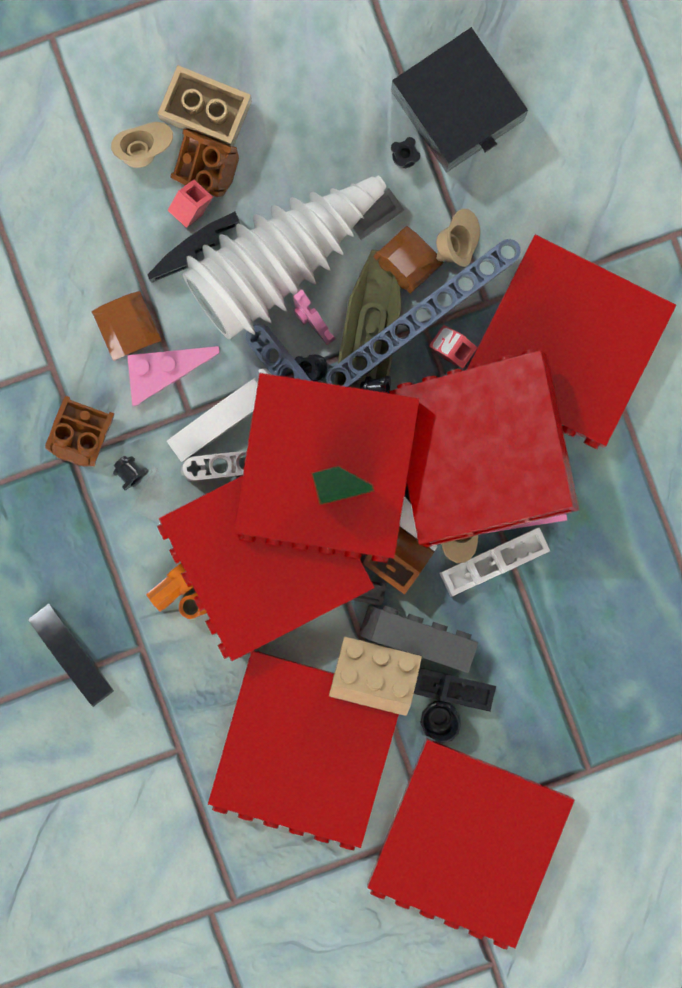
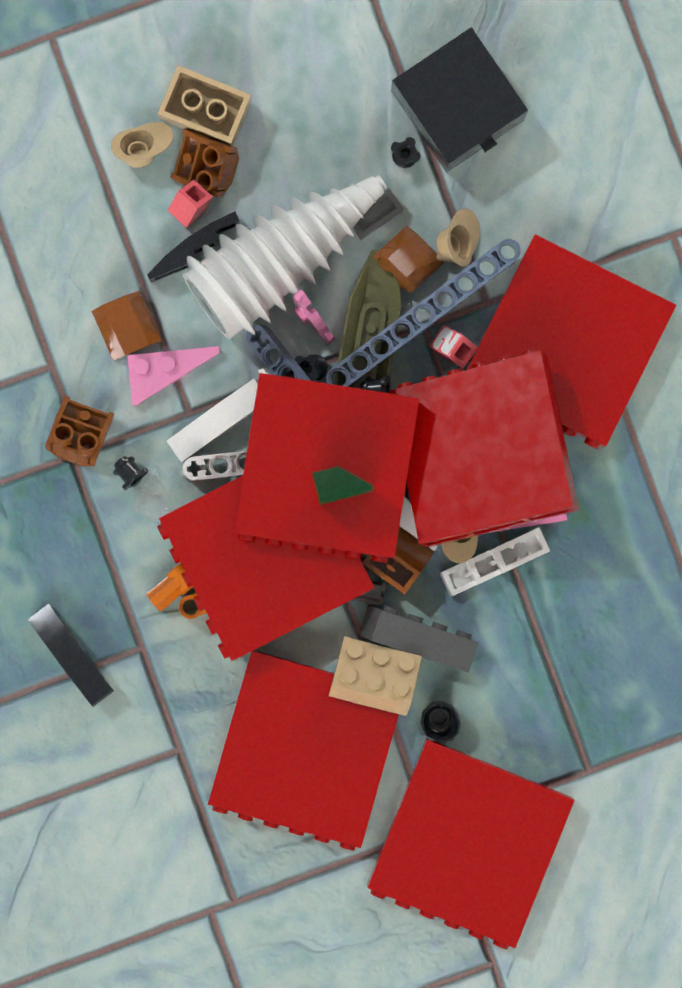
(454, 689): black slope -> none

